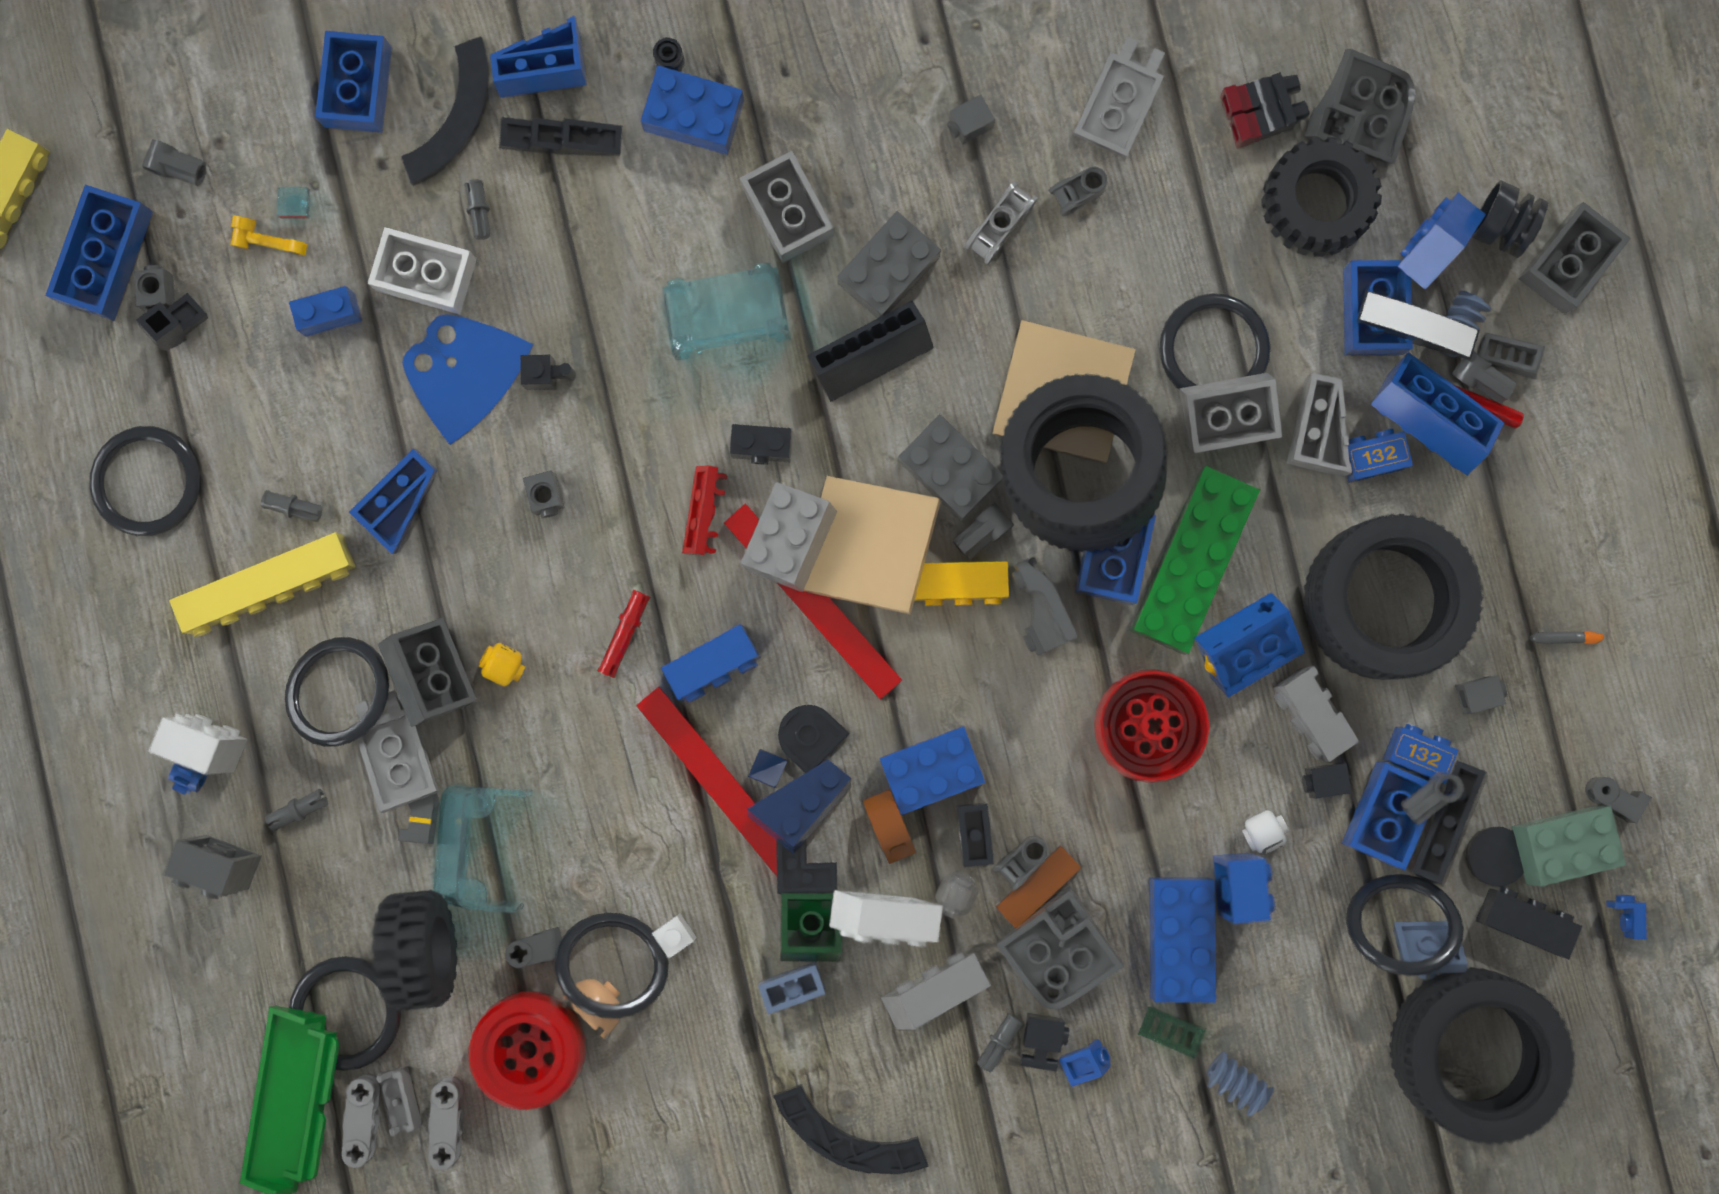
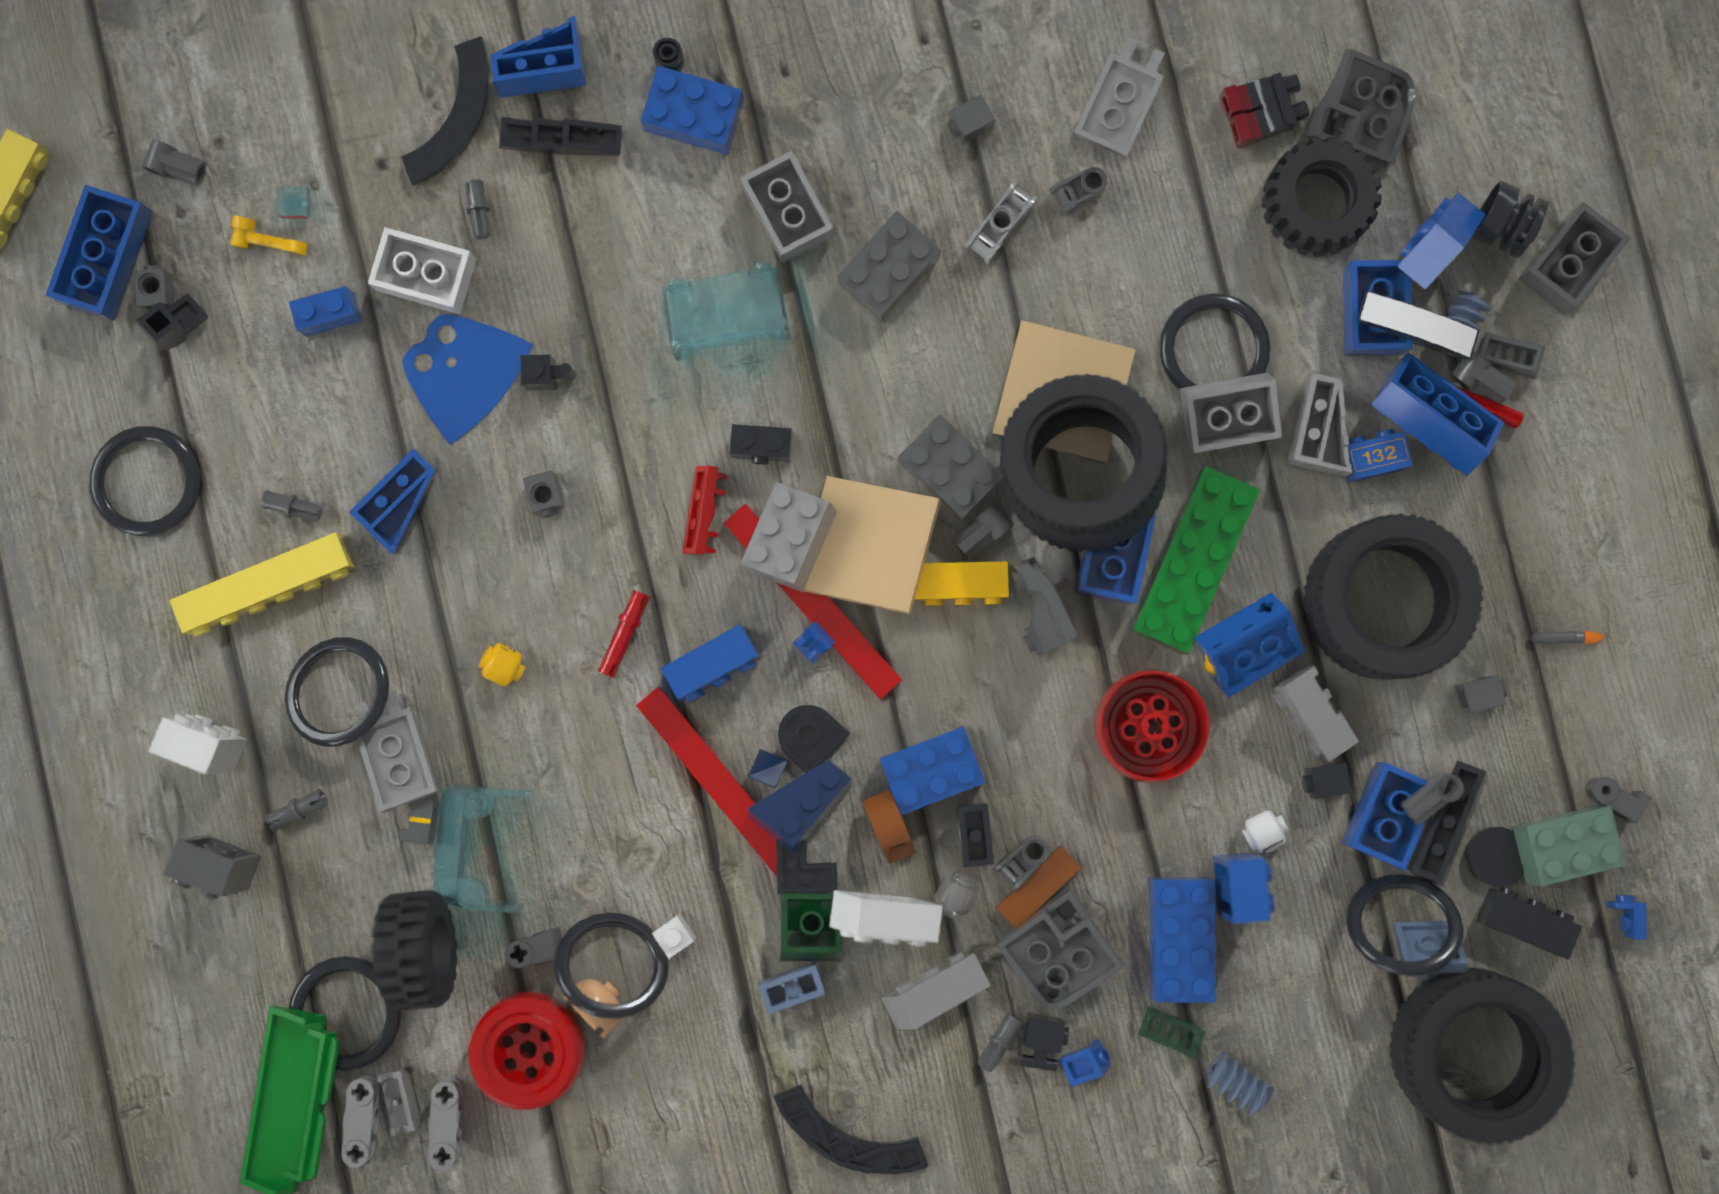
(186, 779): blue gear -> none
(353, 81): blue brick -> none
(427, 672): dark grey brick -> none
(814, 642): none -> blue tile
(871, 351): black brick -> none
(1419, 753): blue brick -> none

